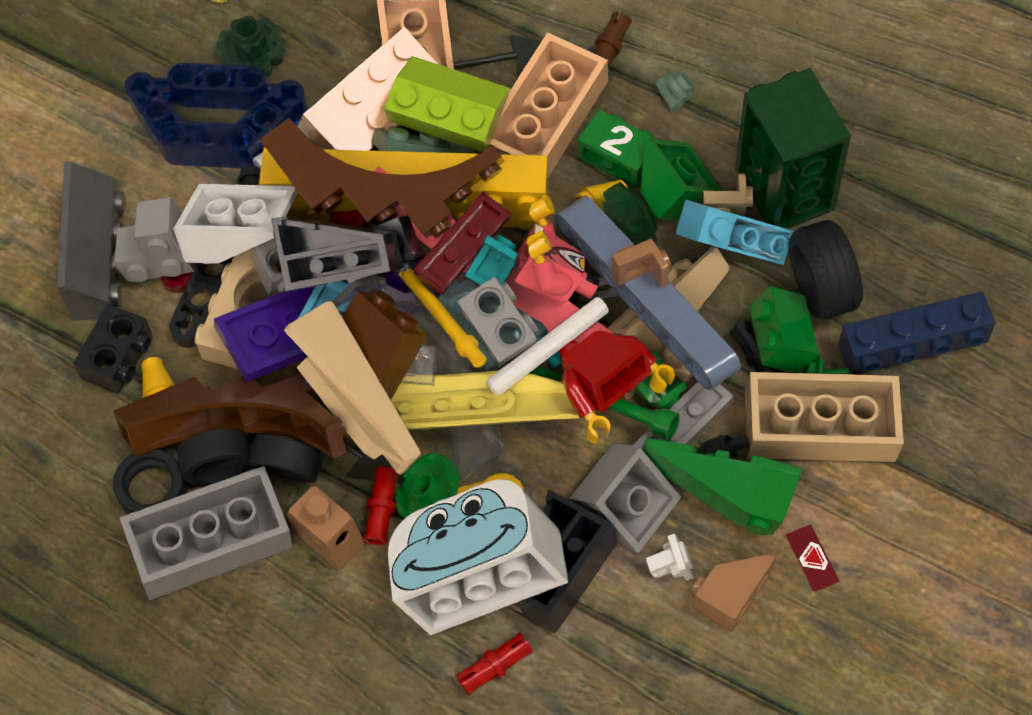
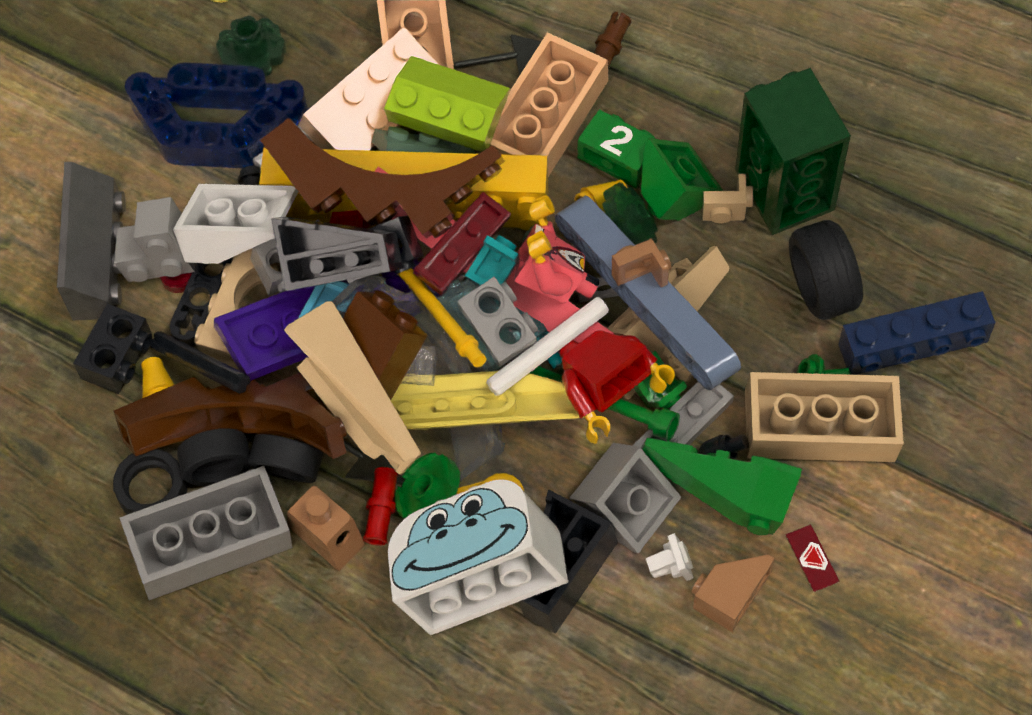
(200, 362): none -> black axle
(494, 663): red pin -> none
(675, 89): sand green plate -> none
(734, 232): medium azure slope -> none
(747, 341): black pin -> none
(783, 330): green brick -> none

